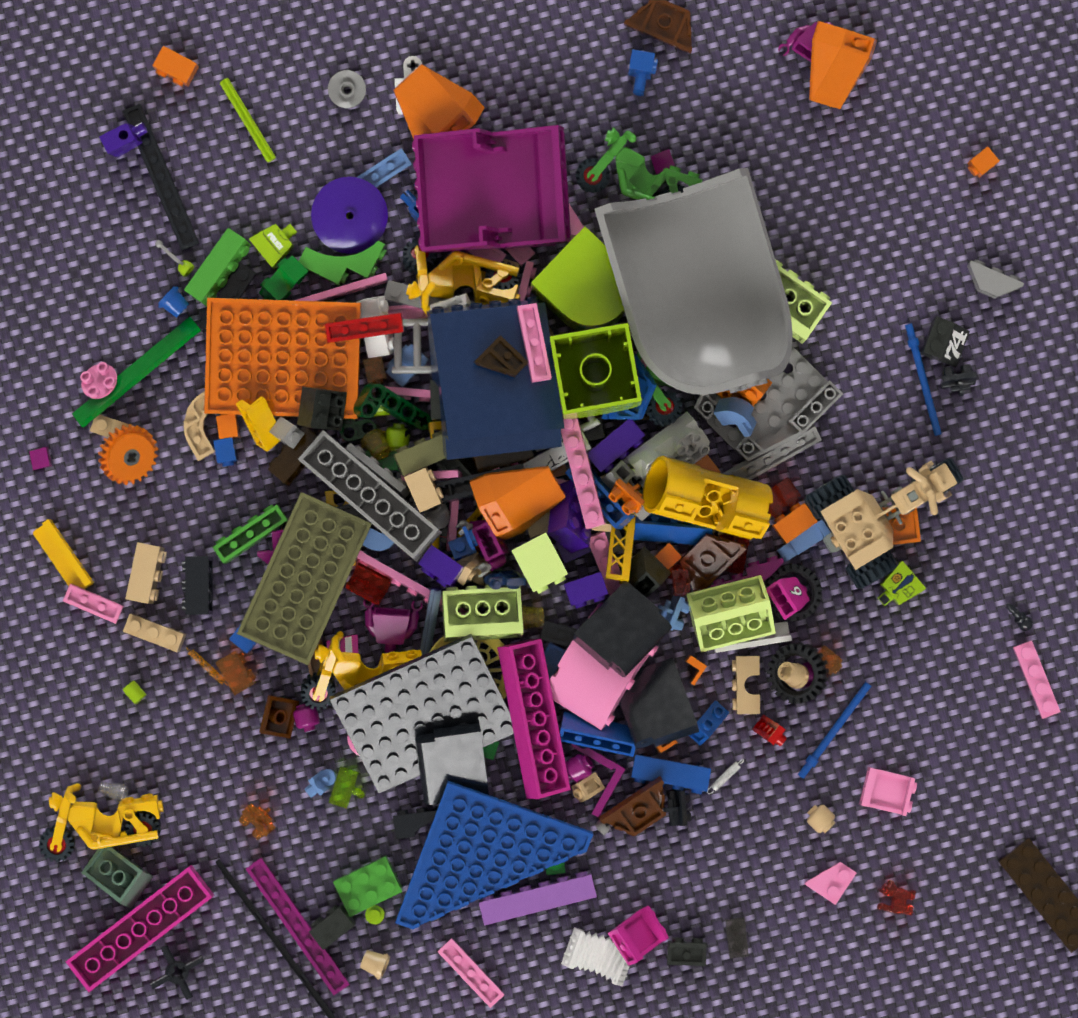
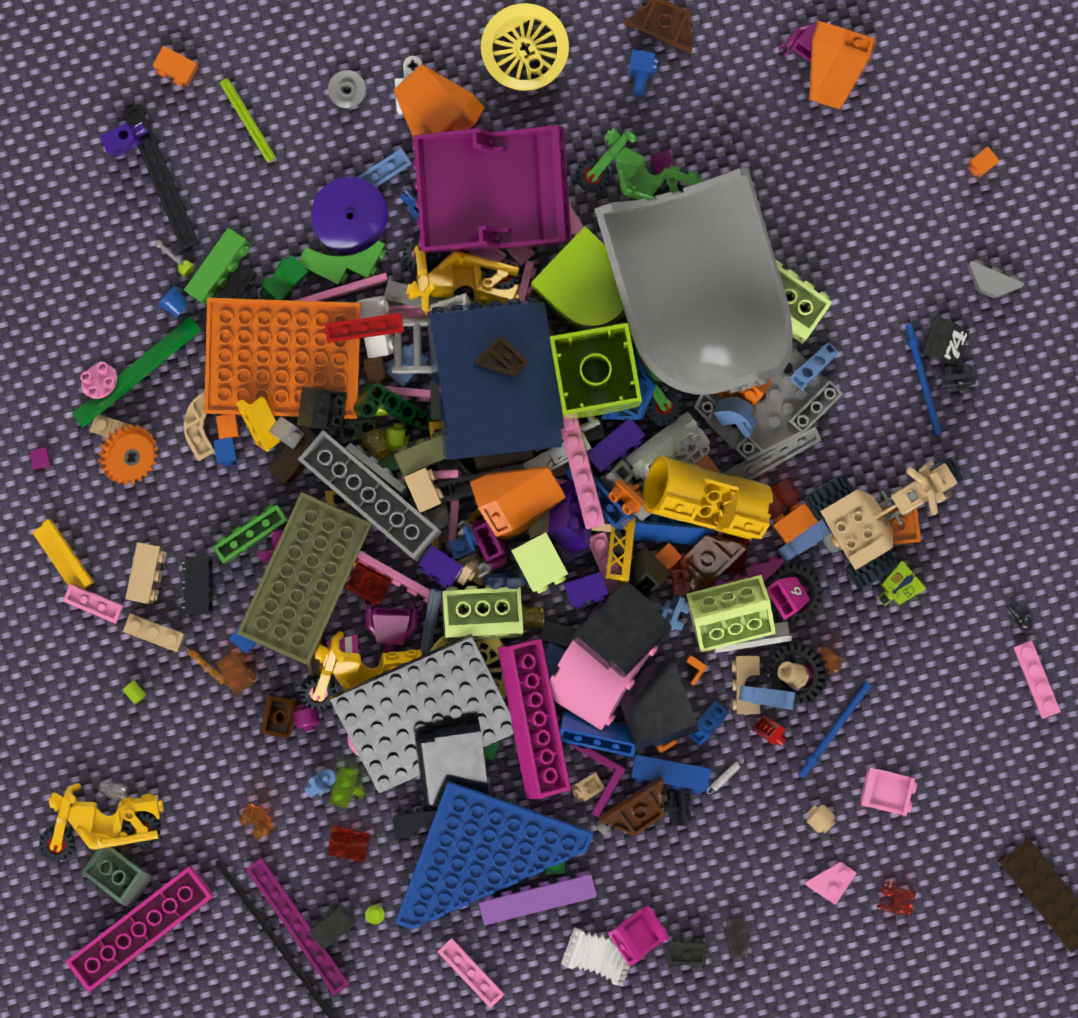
(180, 980): black bar -> none
(274, 243): lime torso -> none
(348, 844): none -> clear red panel
(368, 886): bright green brick -> none
(375, 963): tan piece -> none
(377, 541): medium blue brick -> none
(508, 21): none -> light yellow piece
(534, 342): bright pink plate -> none
(579, 767): magenta head -> none
(768, 697): none -> medium blue leg
(814, 366): none -> medium blue leg

